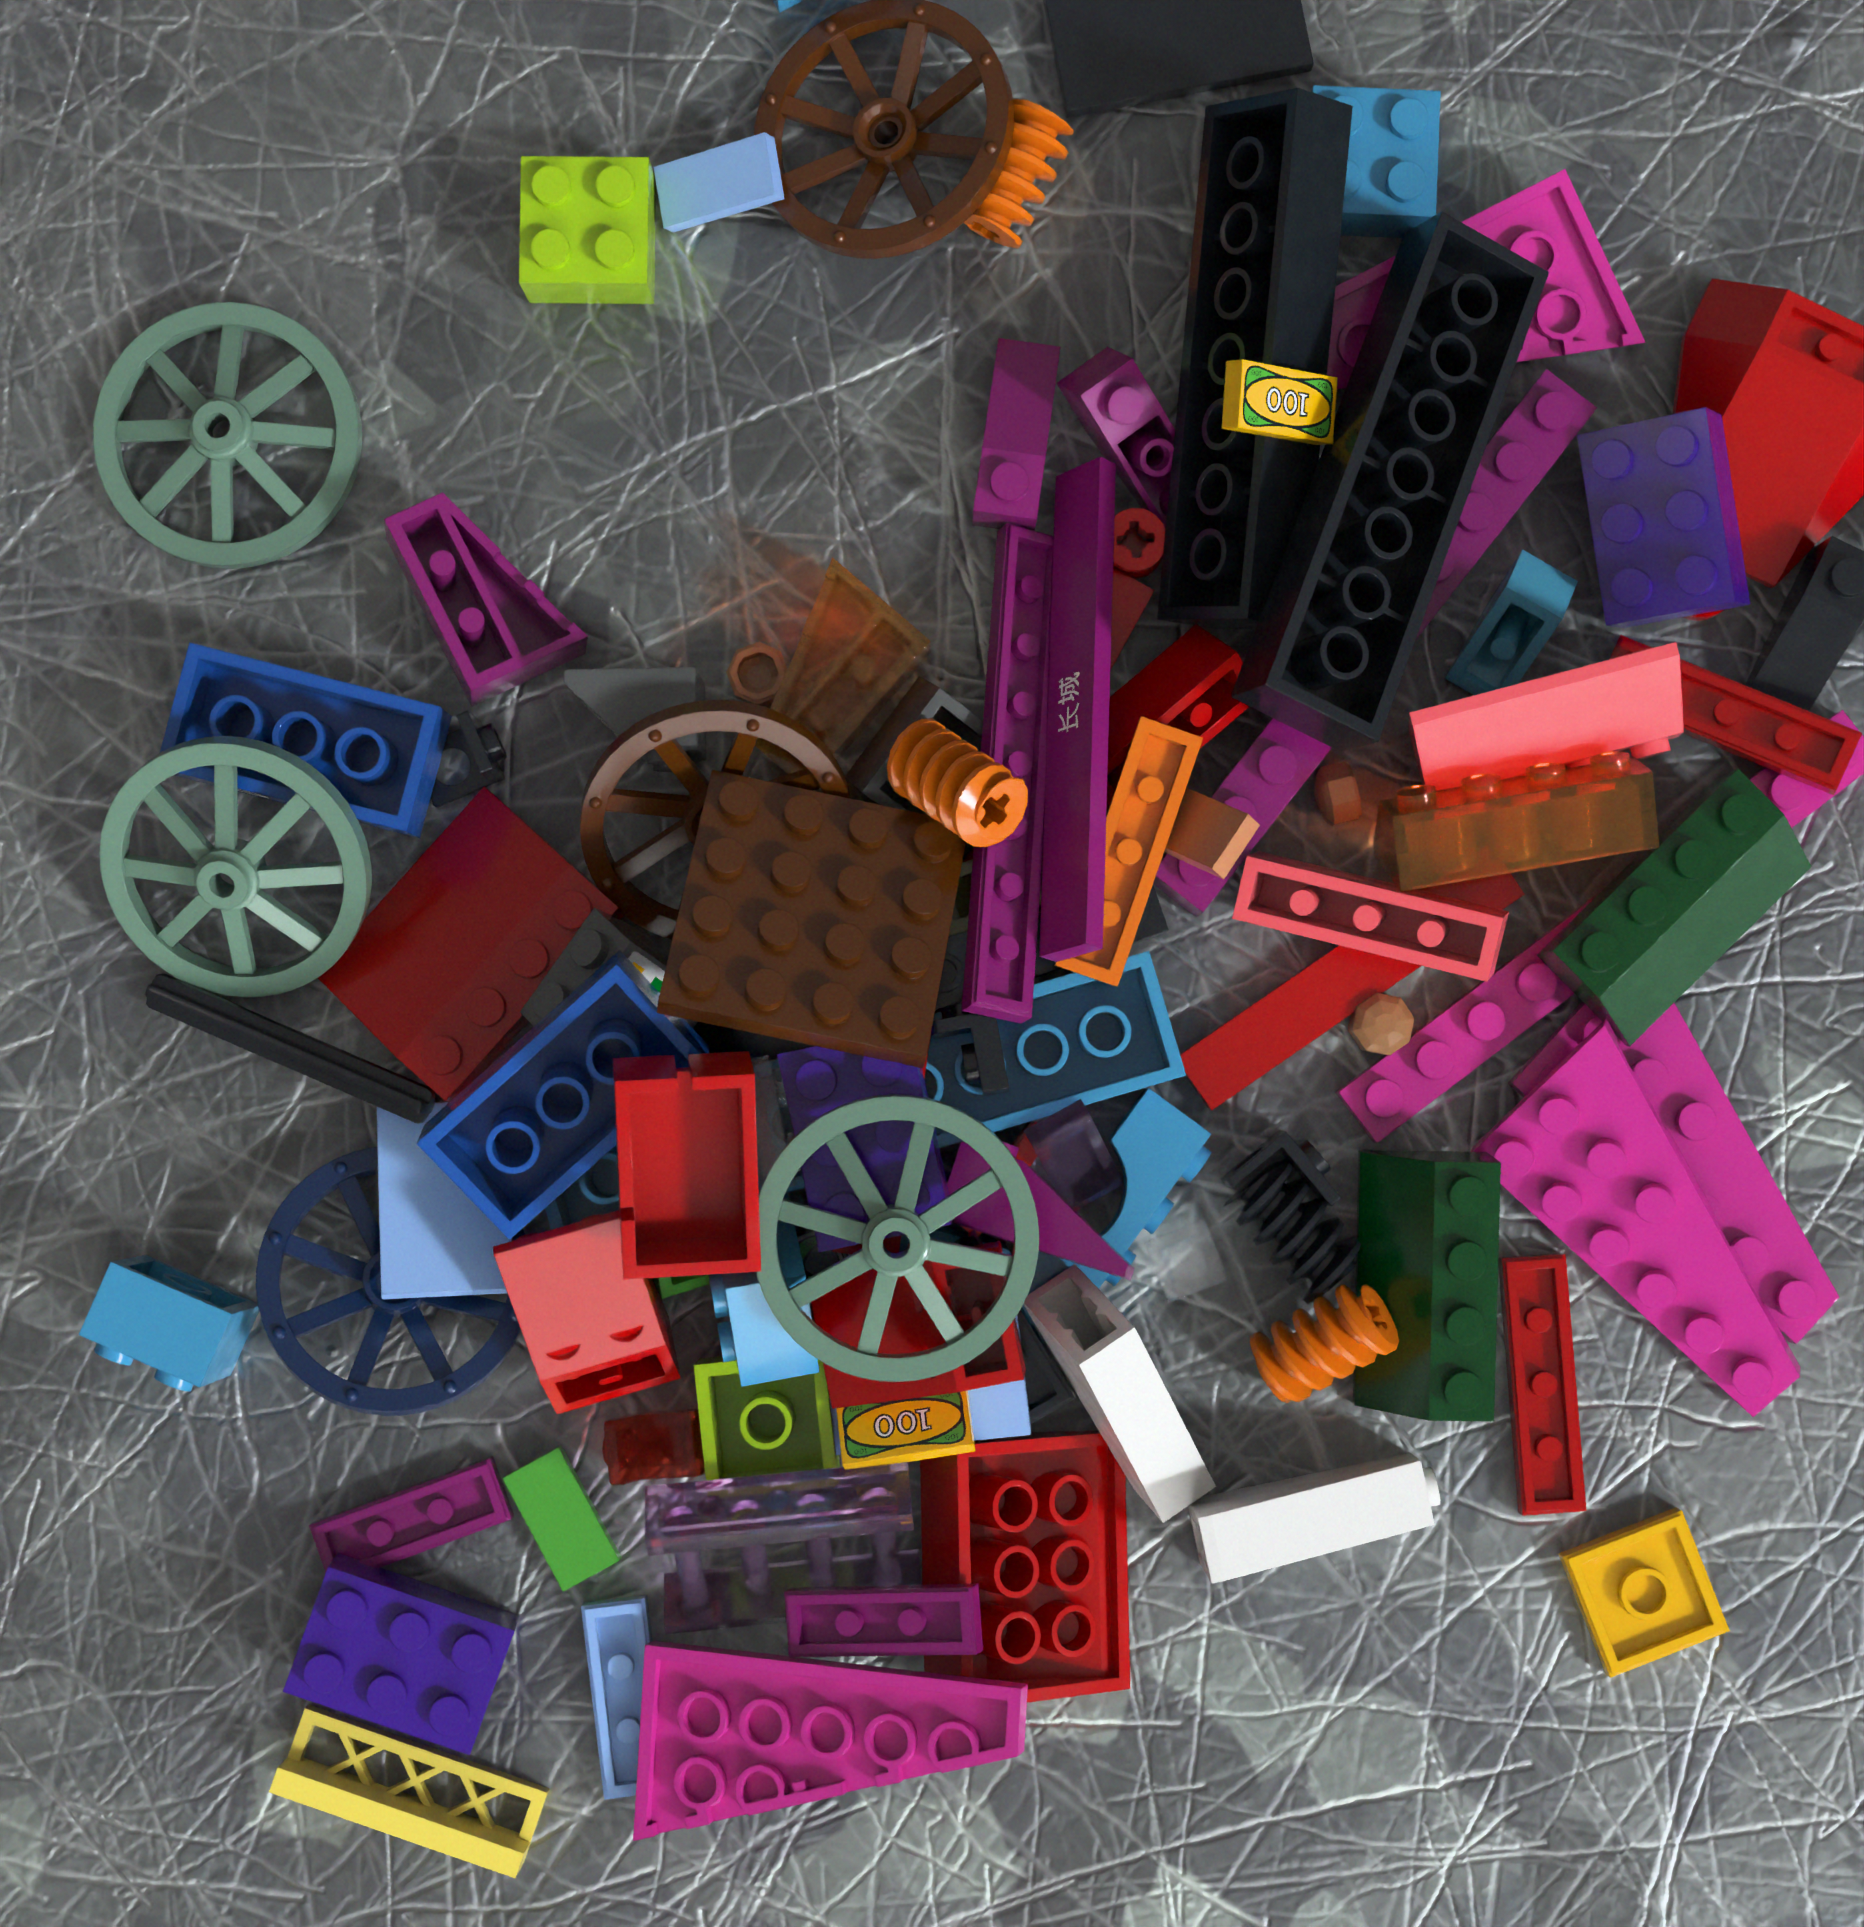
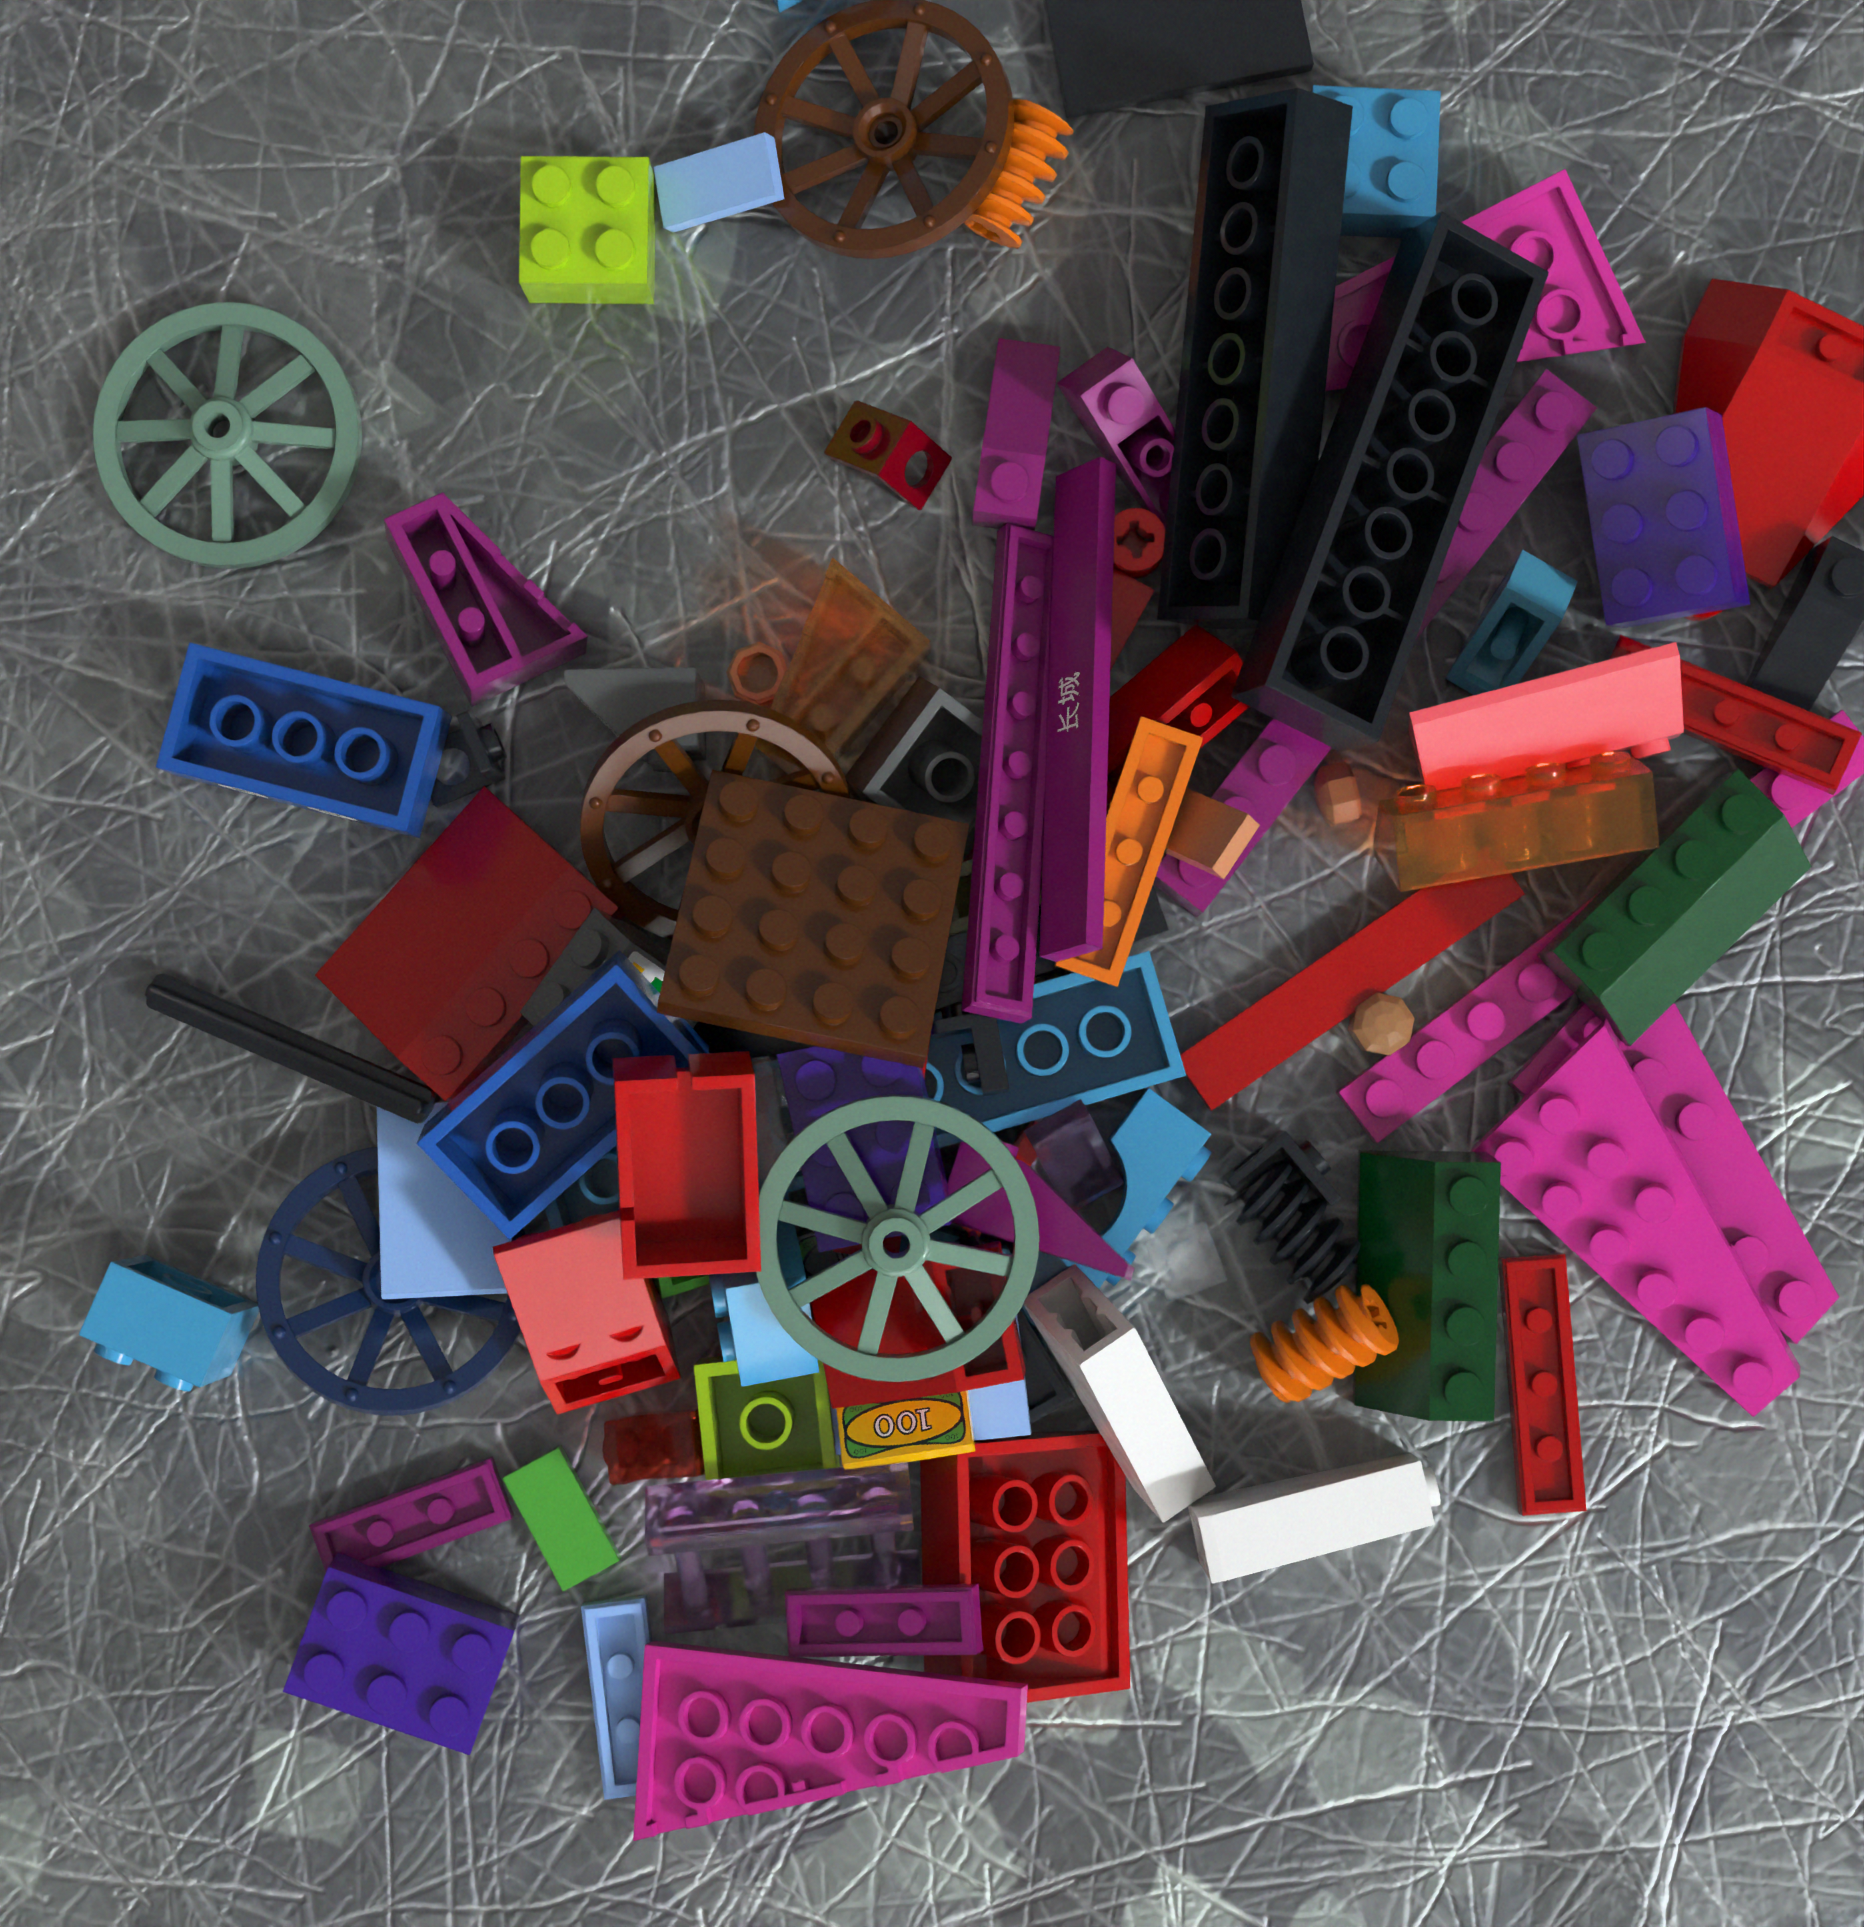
(240, 861): sand green wheel -> none
(403, 1814): light yellow fence -> none
(882, 446): none -> dark red bracket
(956, 783): orange piece -> none
(1279, 402): yellow tile -> none
(1370, 915): coral brick -> none
(1643, 1592): yellow tile -> none

